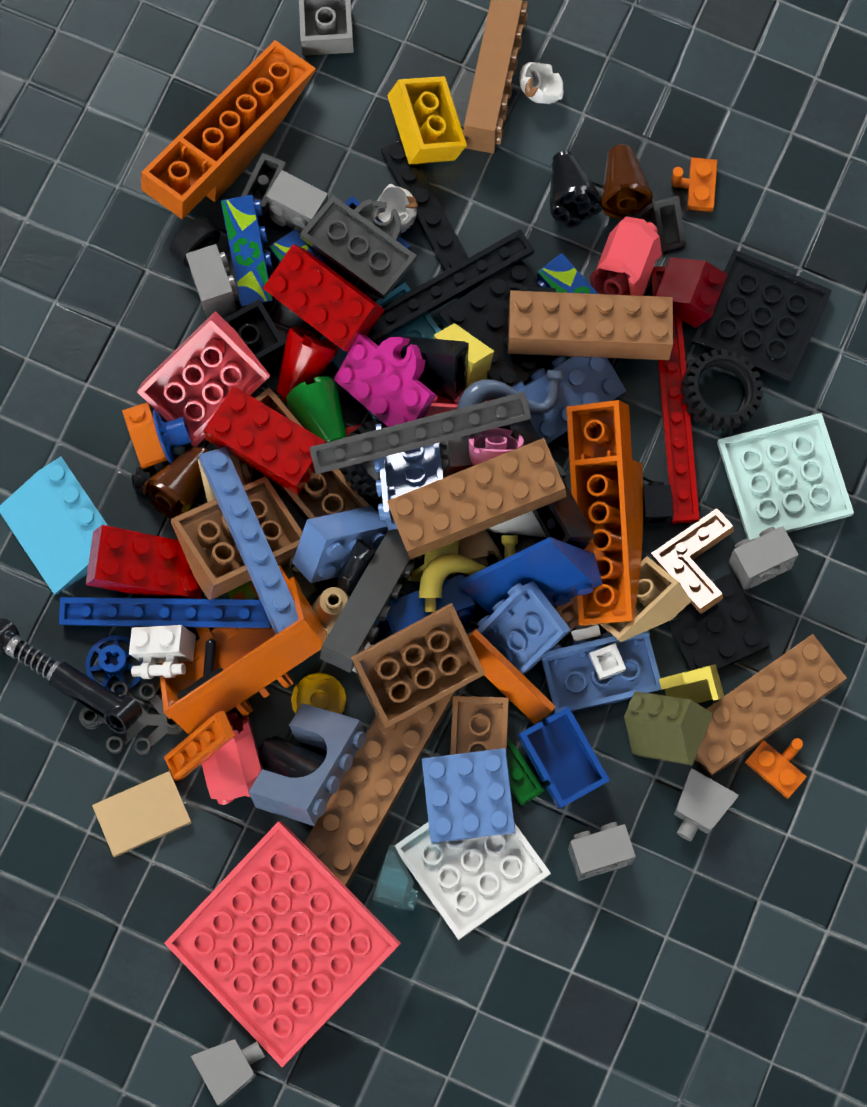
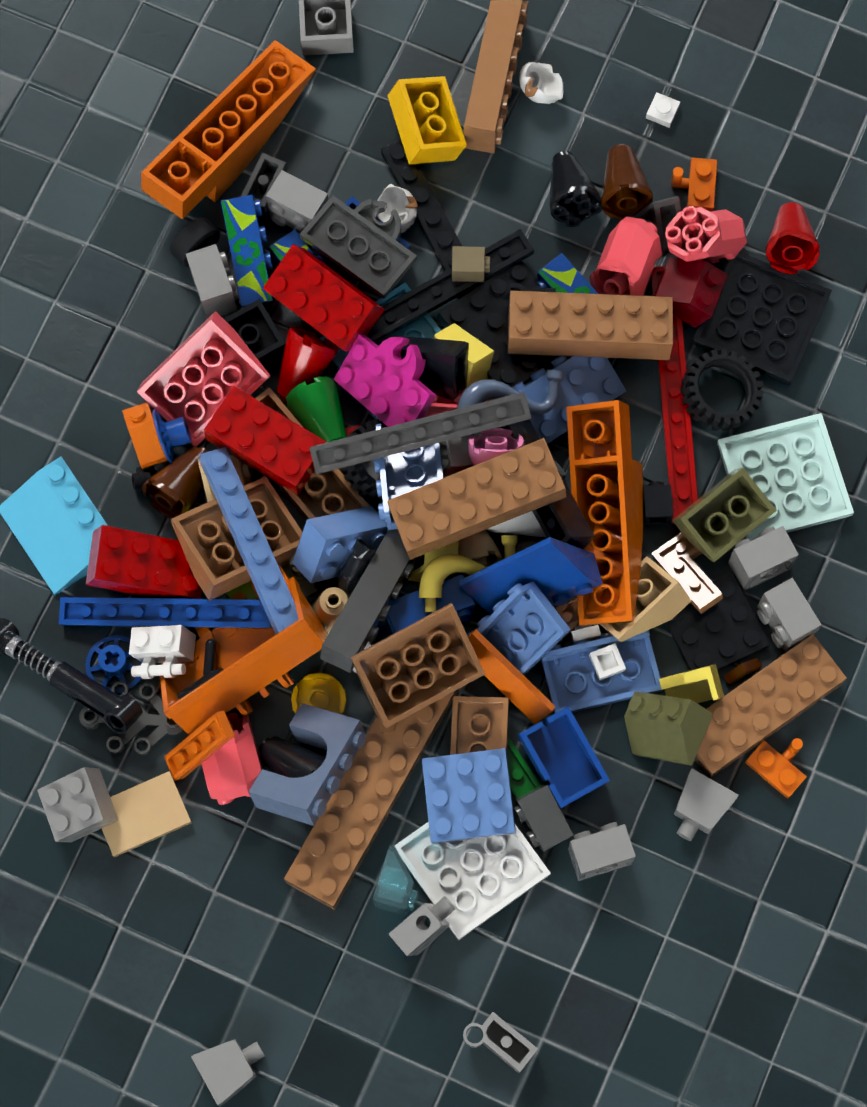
(77, 804): none -> light grey brick
(282, 943): coral plate -> none
(413, 933): none -> light grey torso
(469, 264): none -> dark tan brick
(504, 1042): none -> light grey hinge
(542, 817): none -> dark grey brick
(662, 110): none -> white plate
(705, 234): none -> coral brick
(724, 514): none -> olive slope
(742, 670): none -> reddish brown tile
(787, 615): none -> light grey brick
(792, 241): none -> red cone

